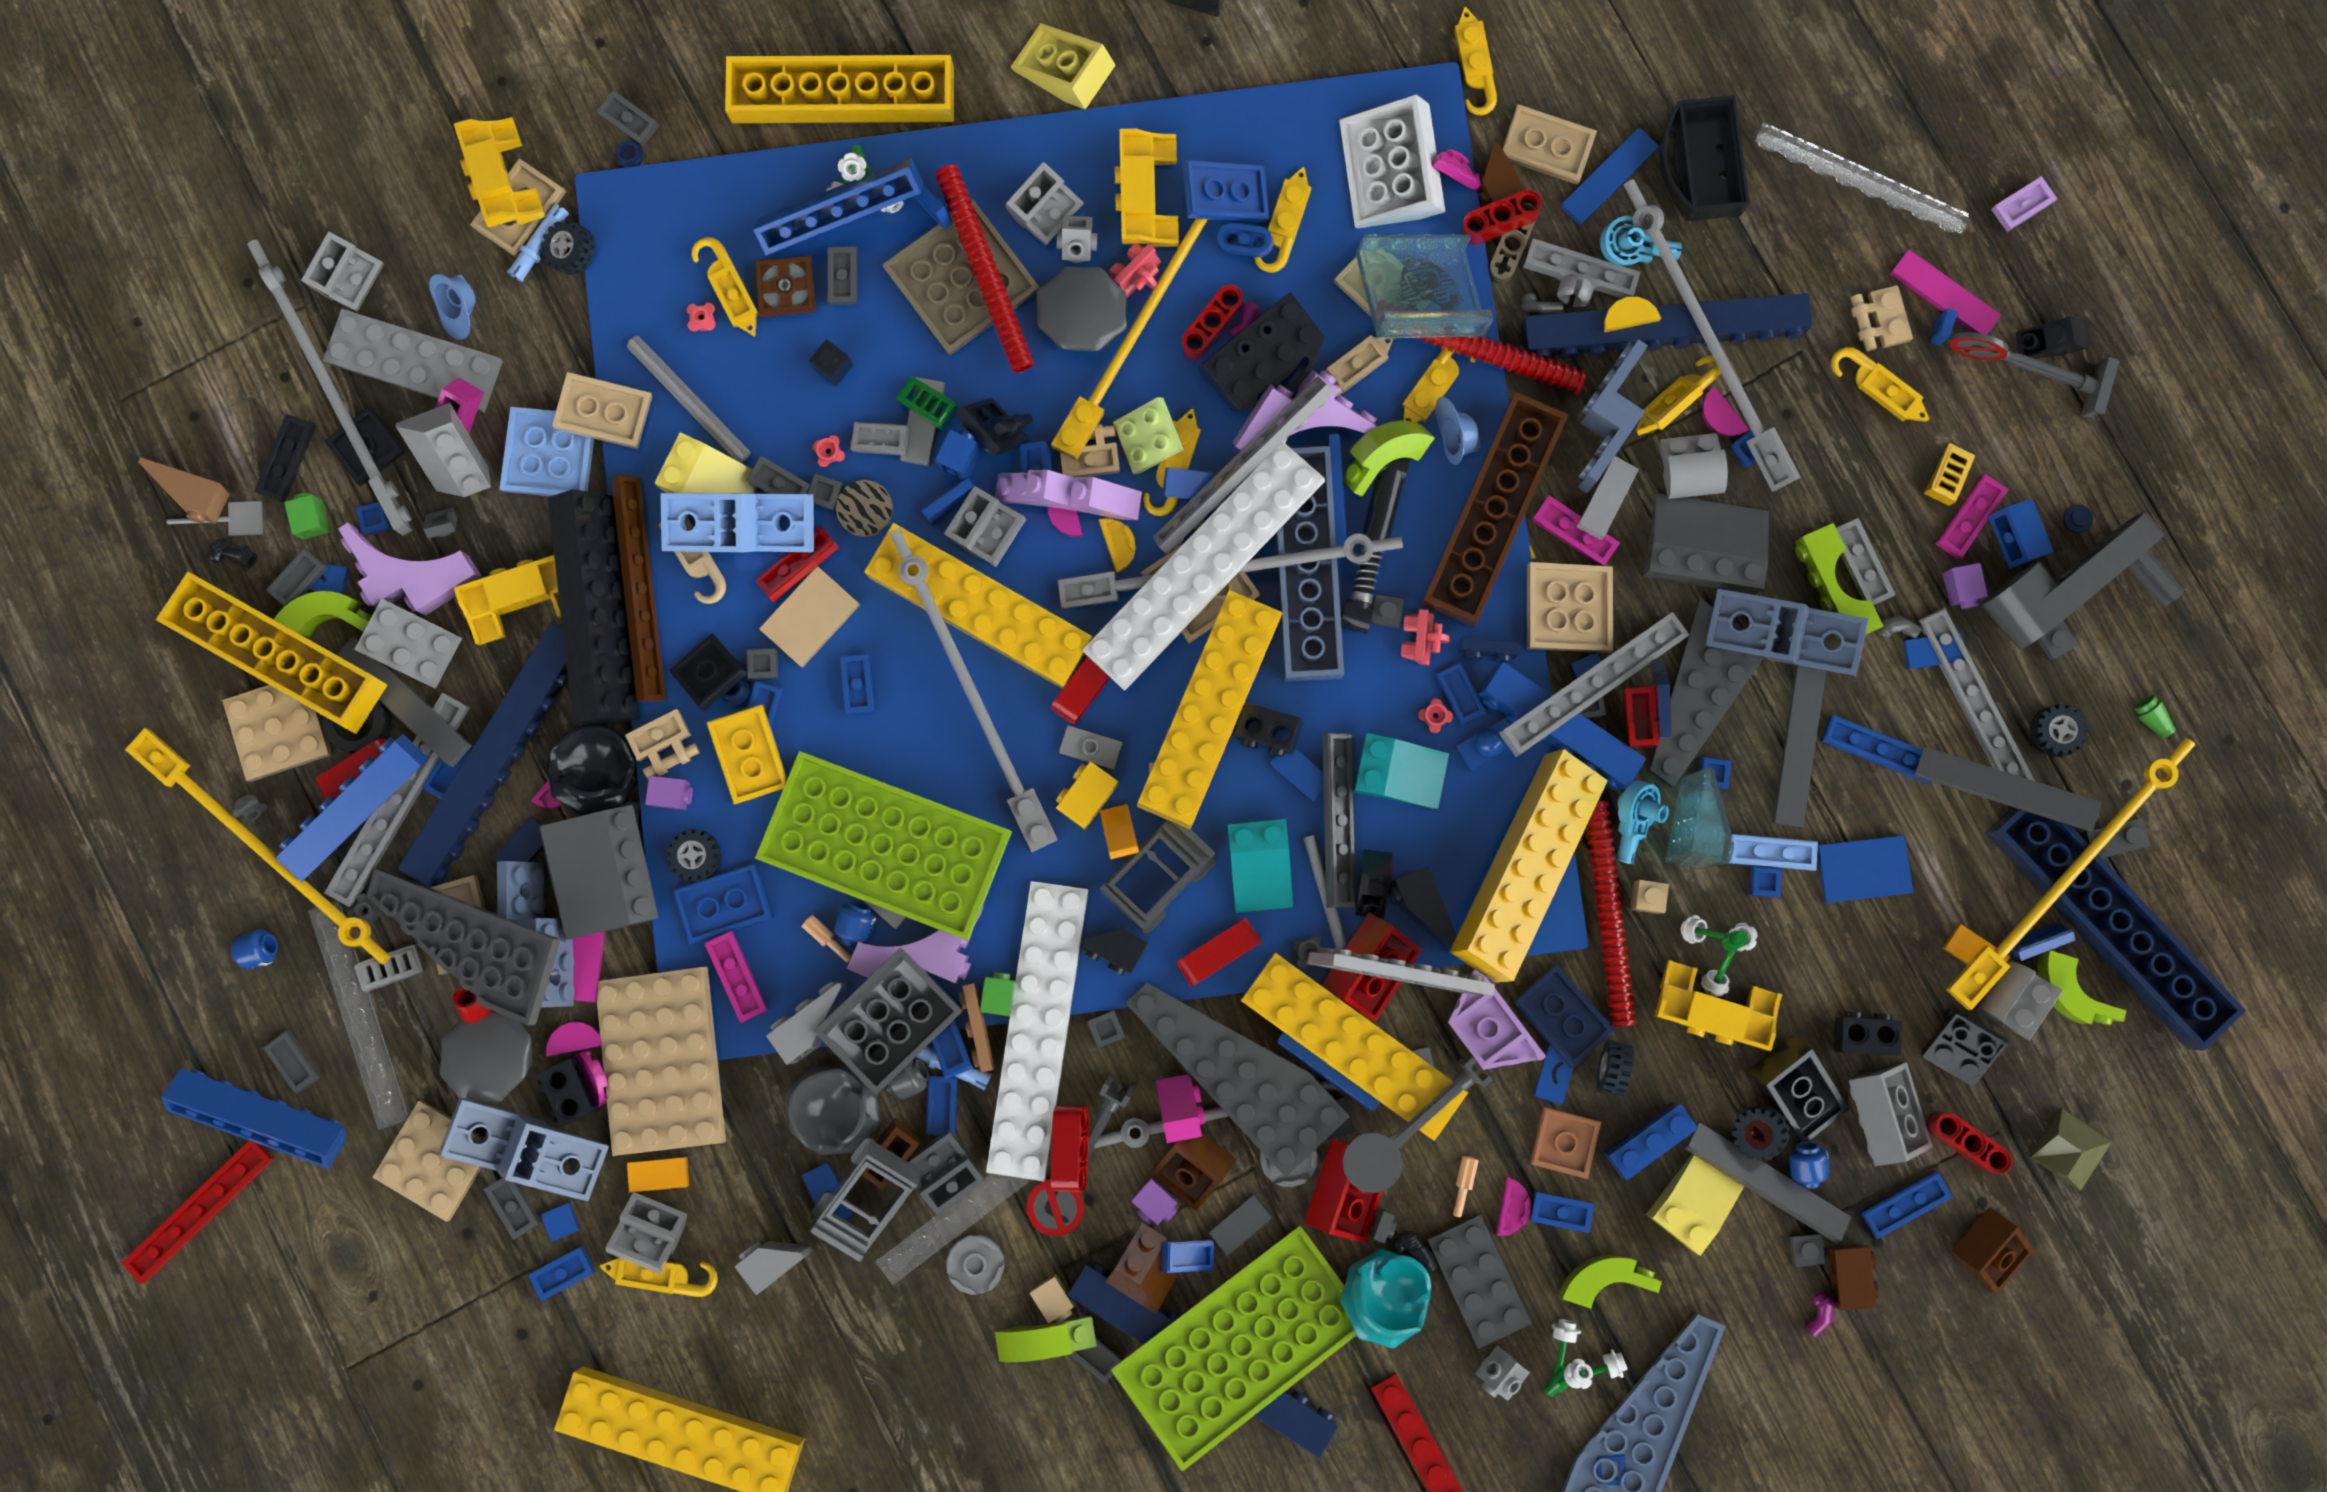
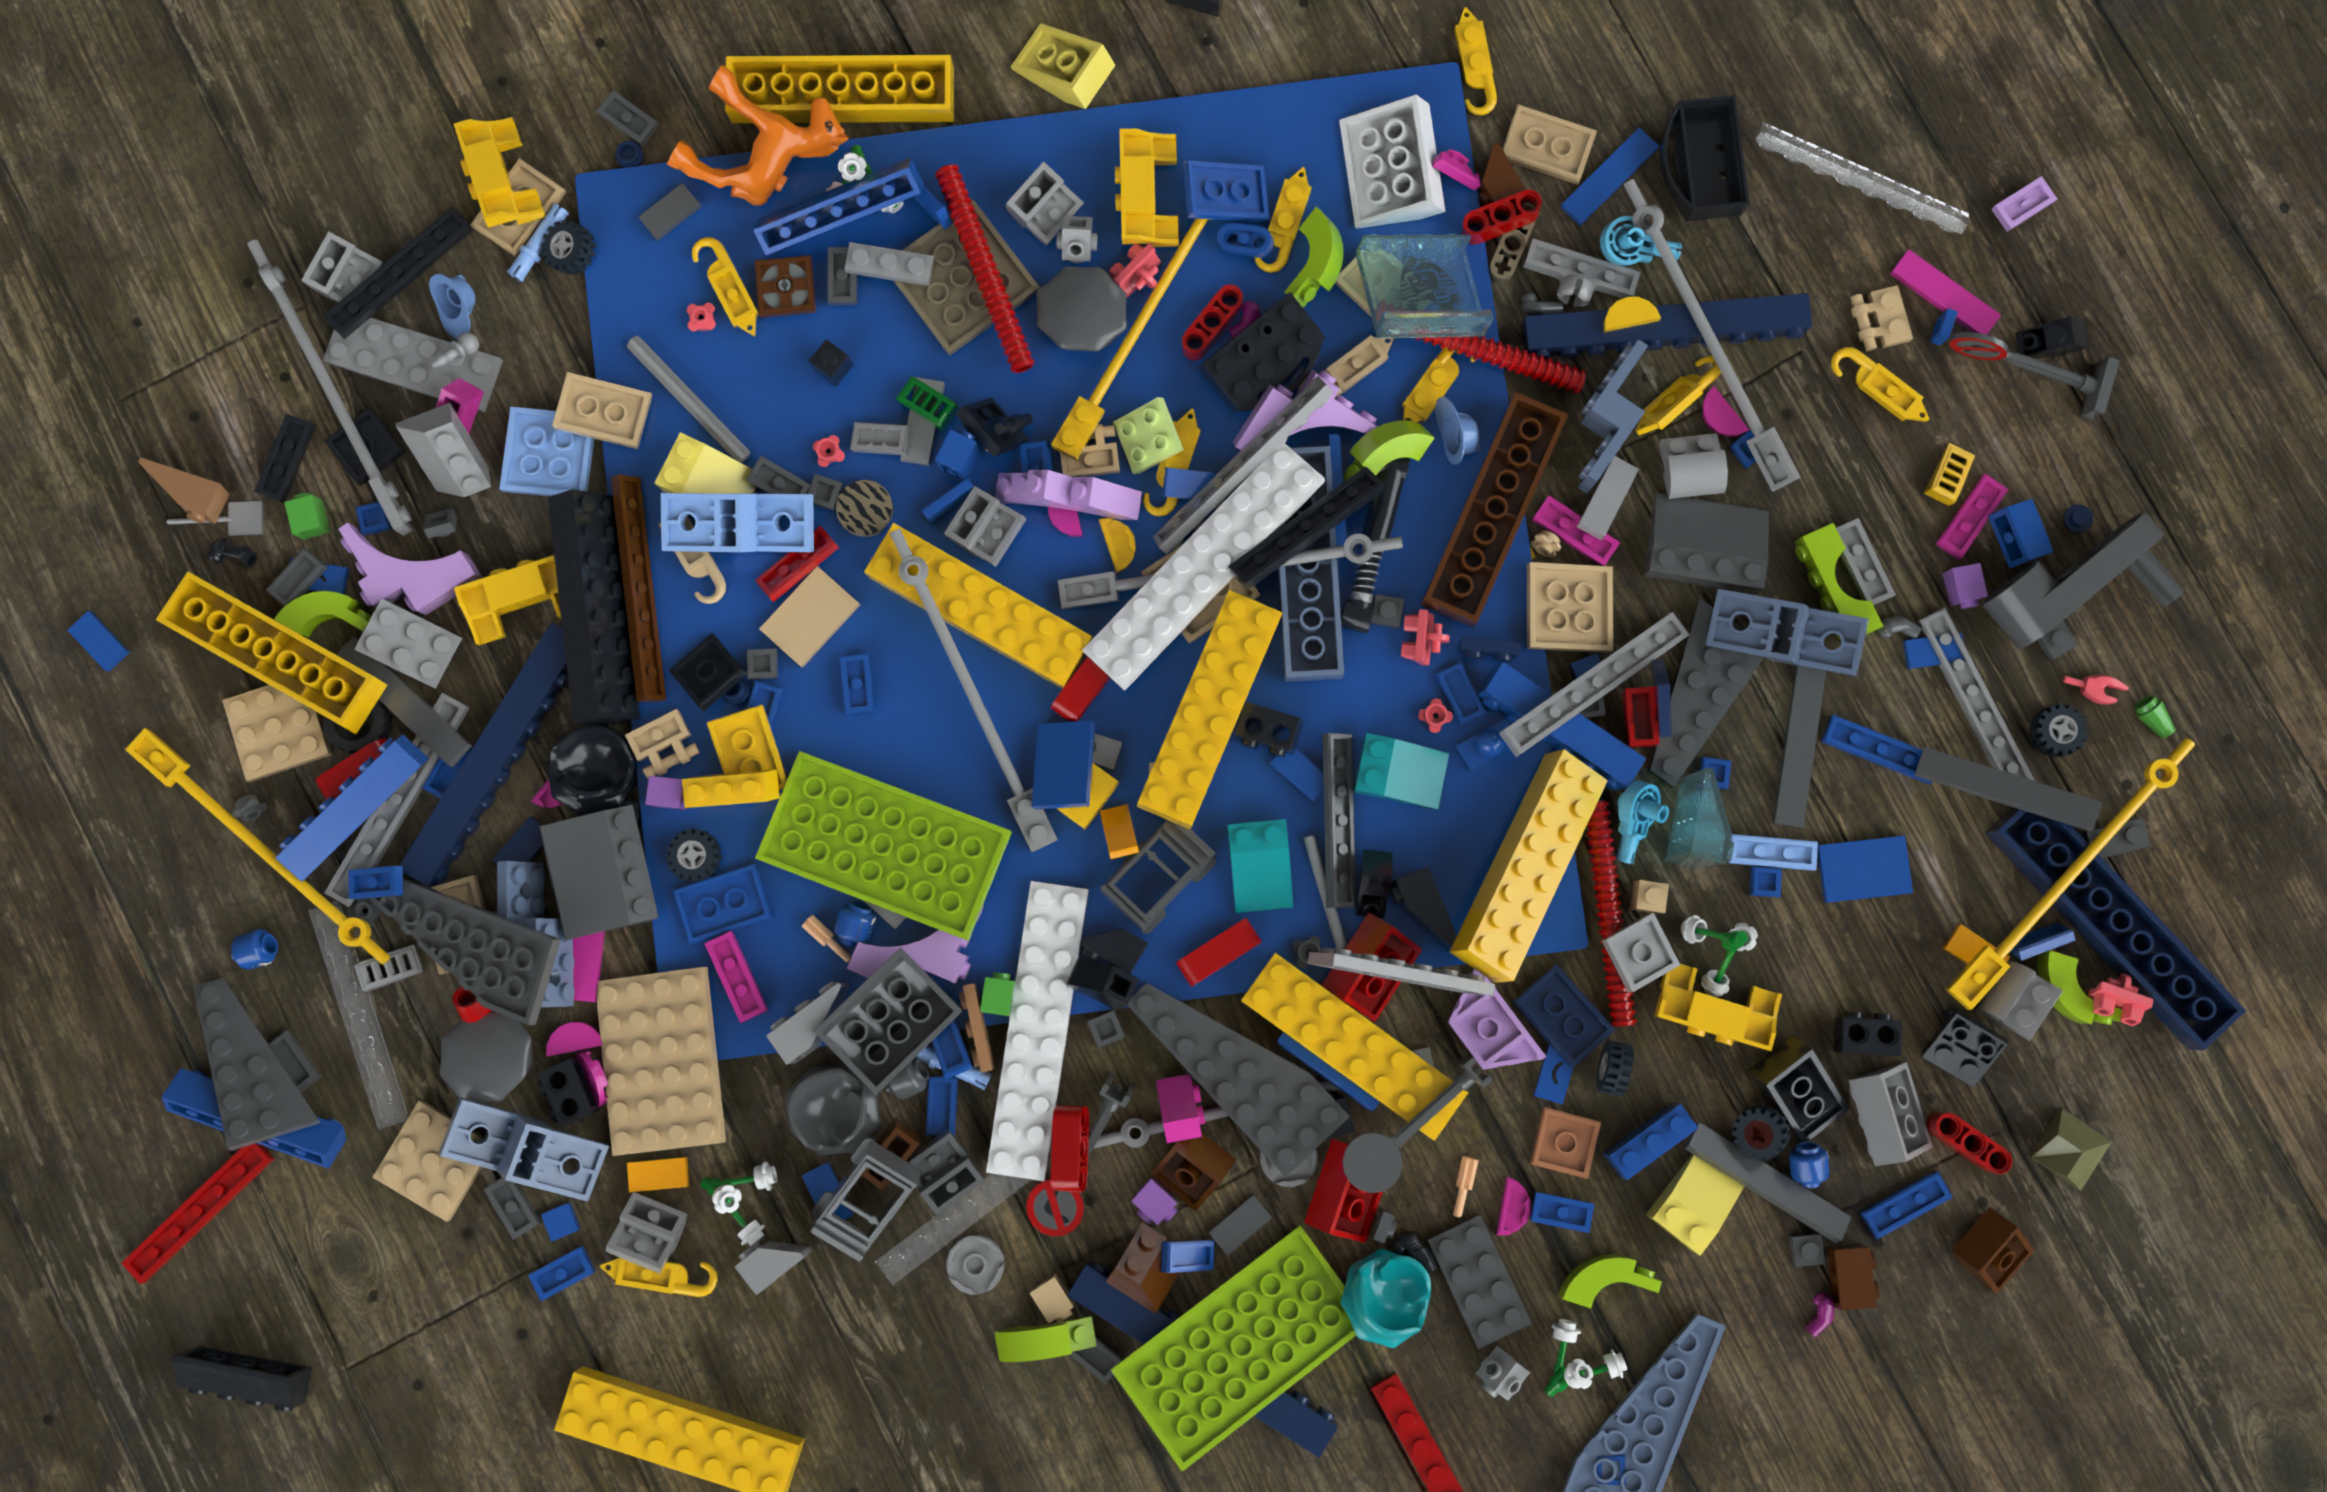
(98, 641): none -> blue tile
(242, 1377): none -> black slope
(249, 1081): none -> dark grey wing
(375, 882): none -> blue plate
(397, 273): none -> black plate
(464, 345): none -> light grey bar
(670, 211): none -> dark grey tile
(727, 1198): none -> white plant
(730, 789): none -> yellow arch
(771, 150): none -> orange animal
(889, 264): none -> light grey plate
(1063, 765): none -> blue tile
(1102, 983): none -> black slope
(1306, 528): none -> black plate
(1324, 258): none -> lime arch
(1546, 544): none -> tan plate
(1640, 952): none -> light grey plate
(2093, 687): none -> coral hand
(2122, 995): none -> coral hips

